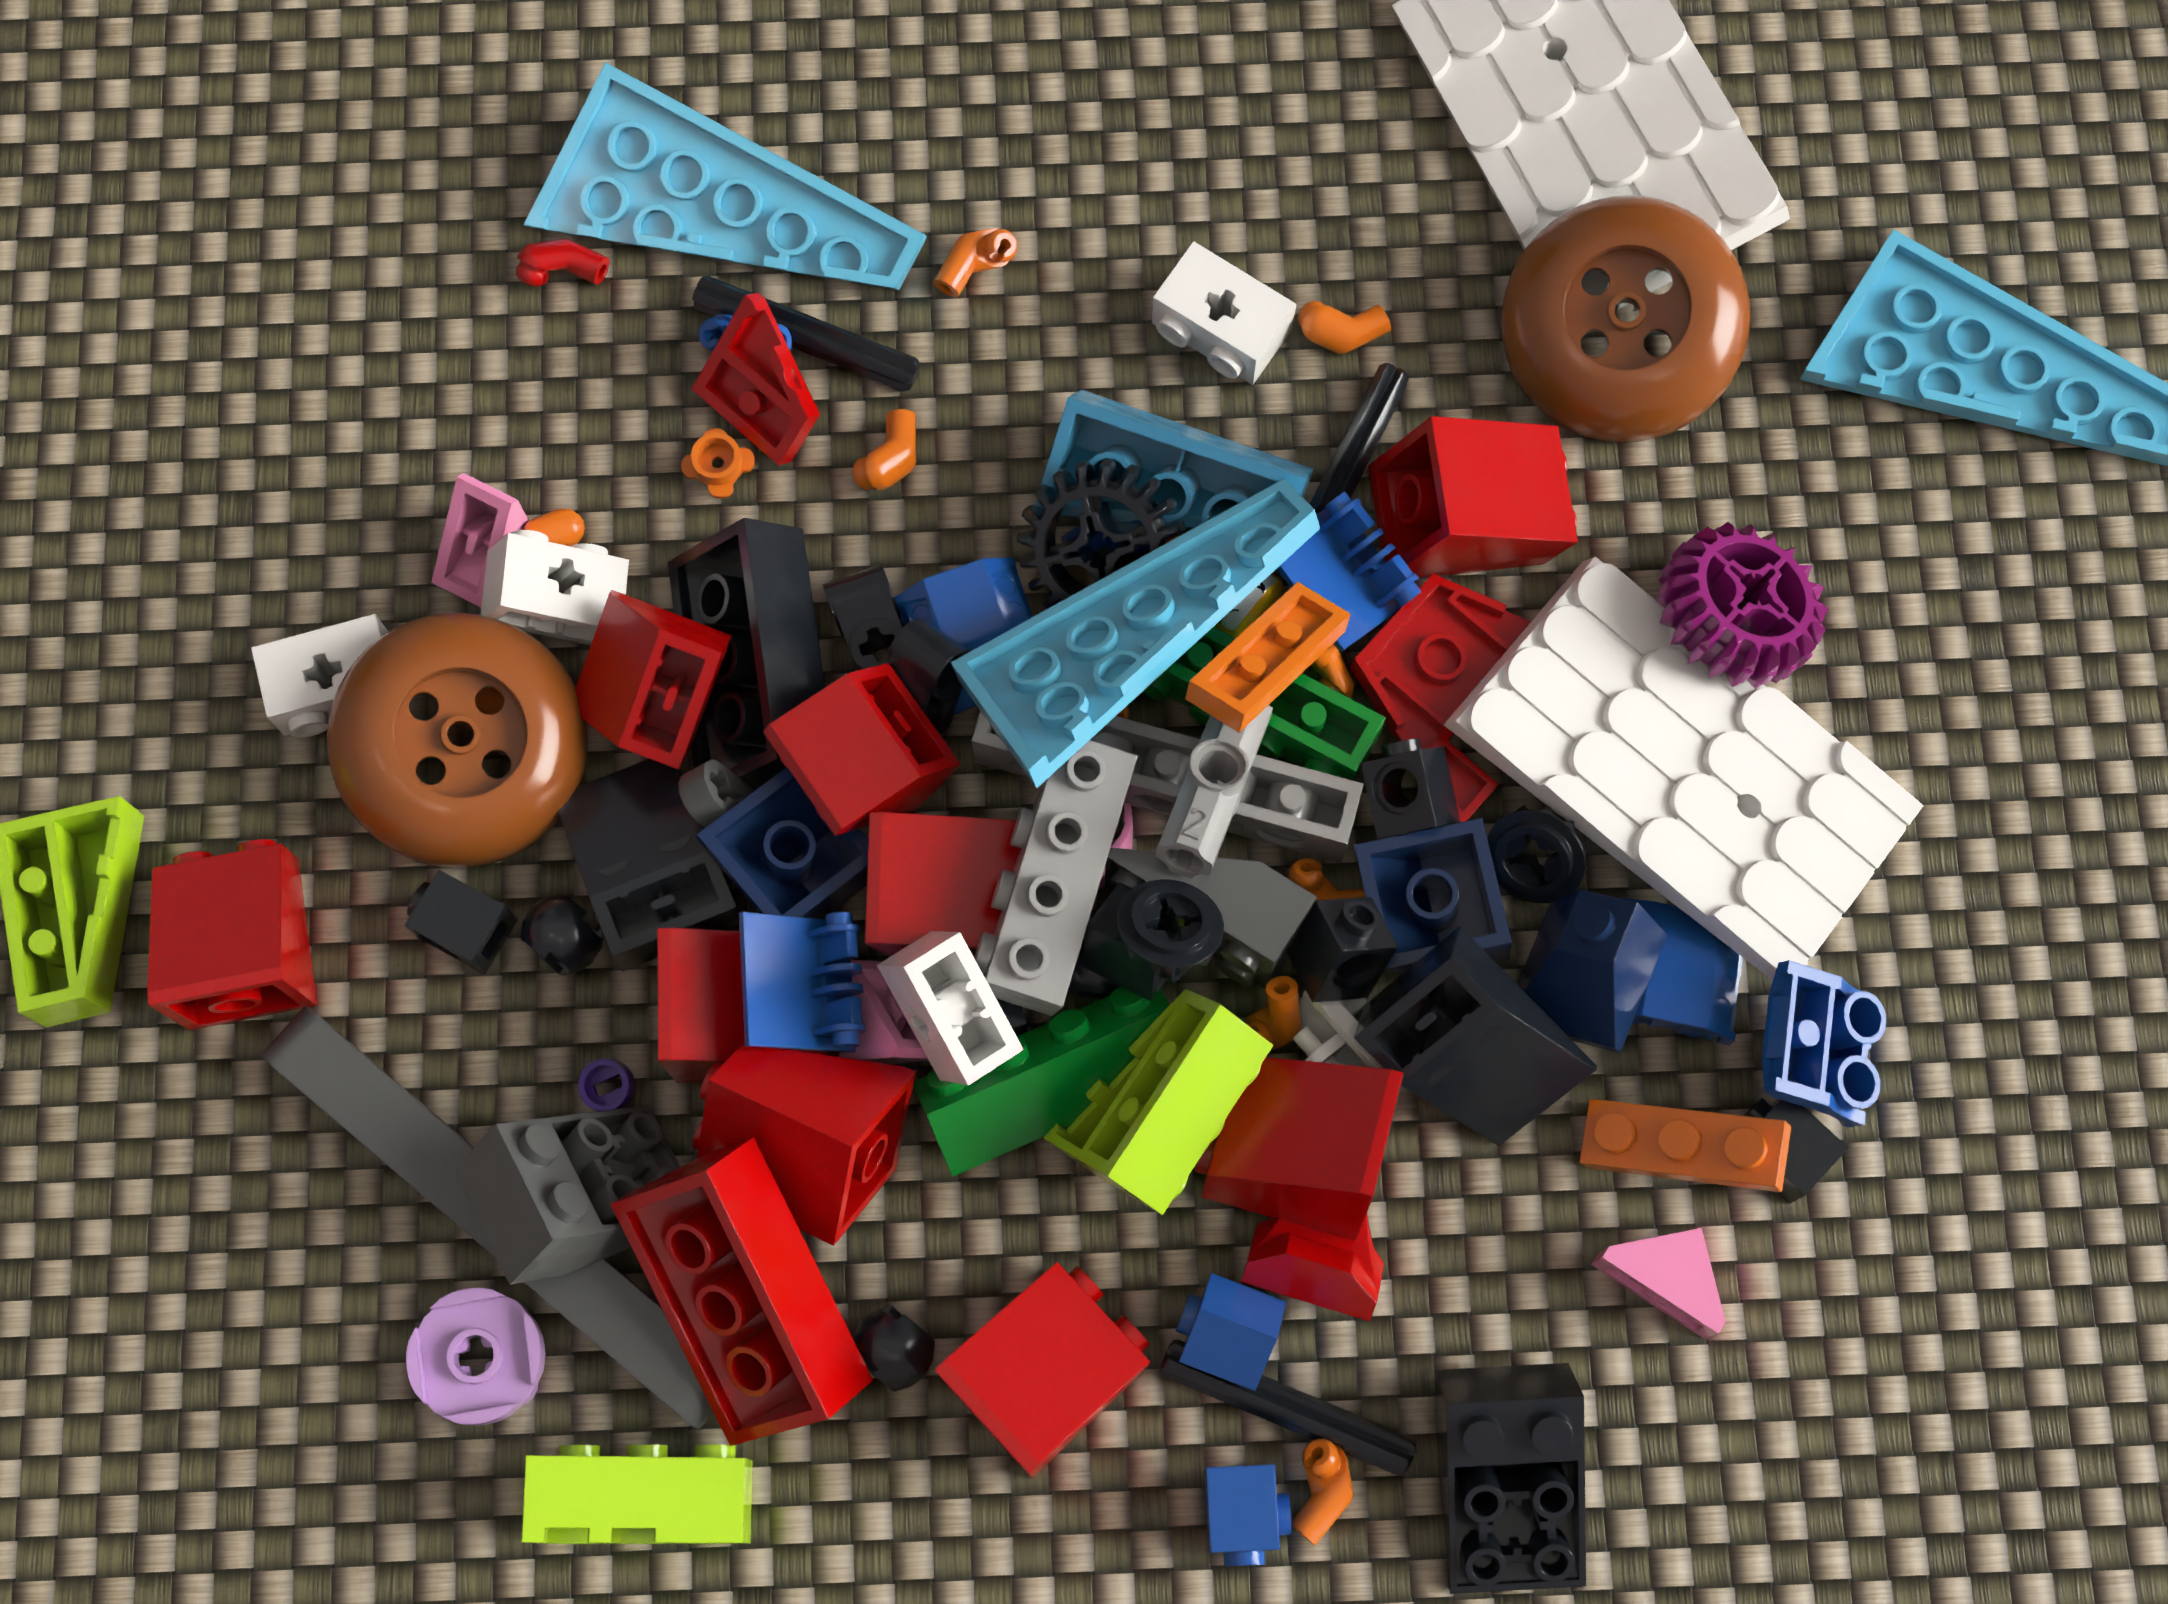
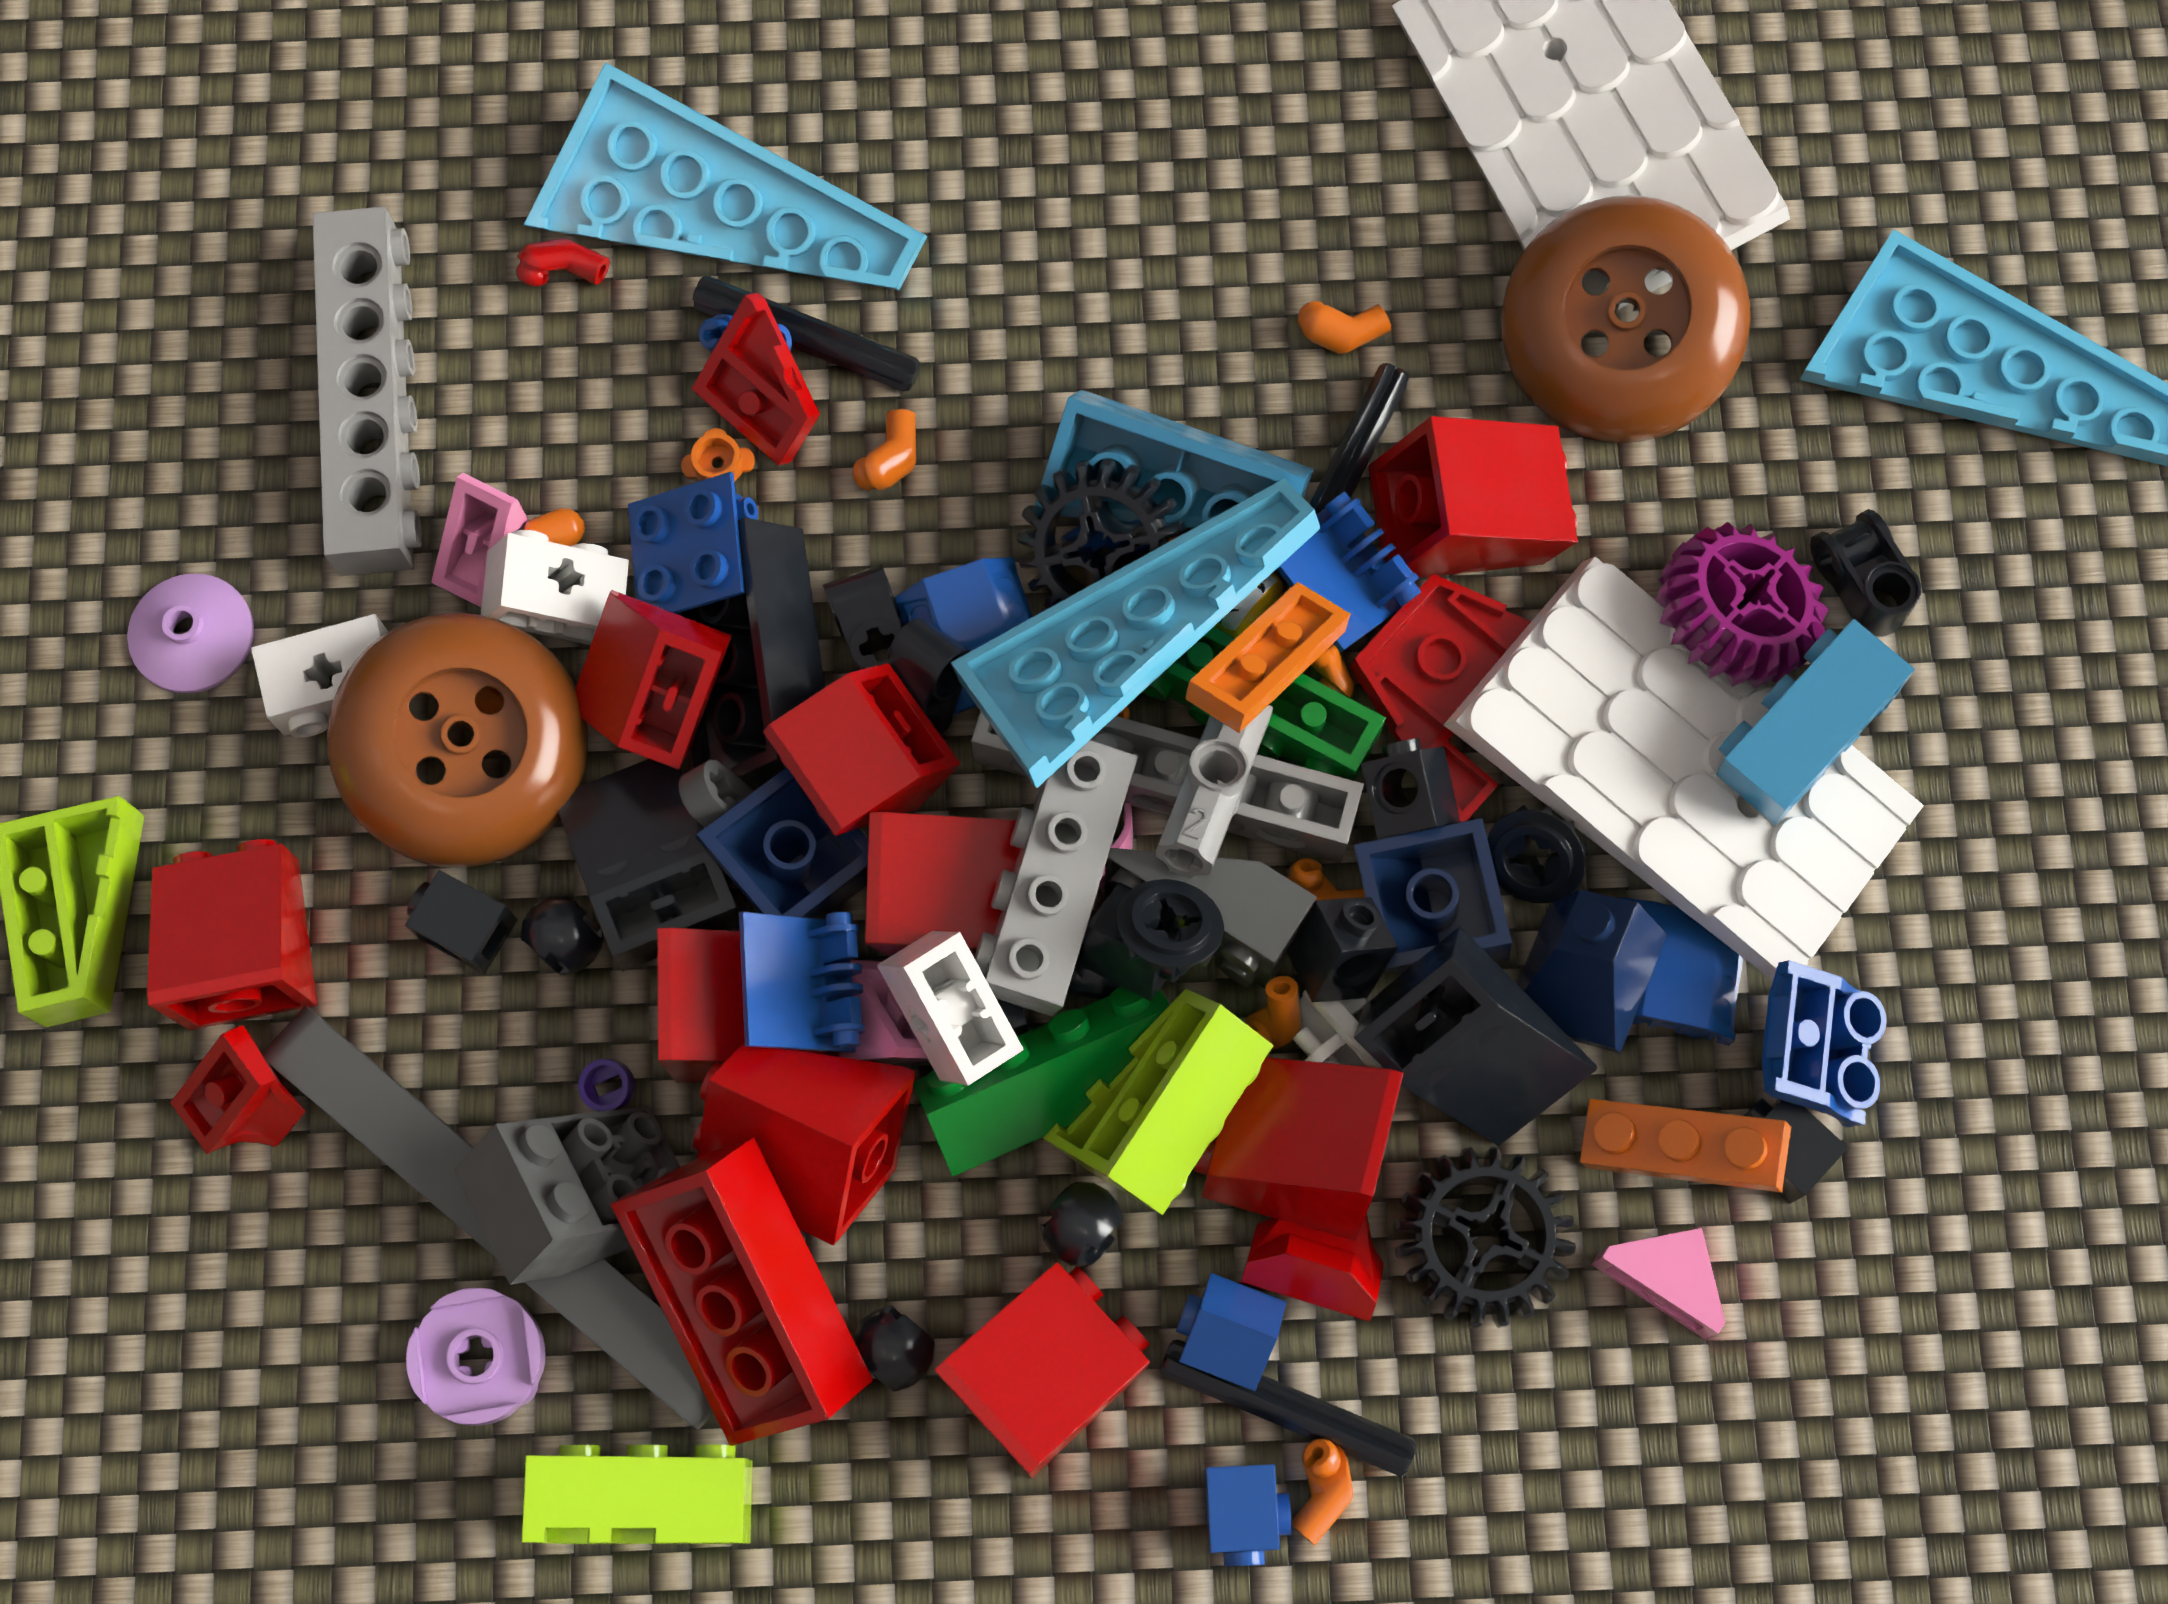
(204, 654): none -> lavender dish
(236, 1096): none -> red slope
(344, 249): none -> light grey brick
(689, 544): none -> blue hinge
(973, 254): orange arm -> none
(1081, 1224): none -> black piece
(1192, 306): white brick -> none
(1511, 1249): none -> black gear
(1512, 1477): black slope -> none
(1812, 719): none -> dark azure wedge
(1866, 561): none -> black piece

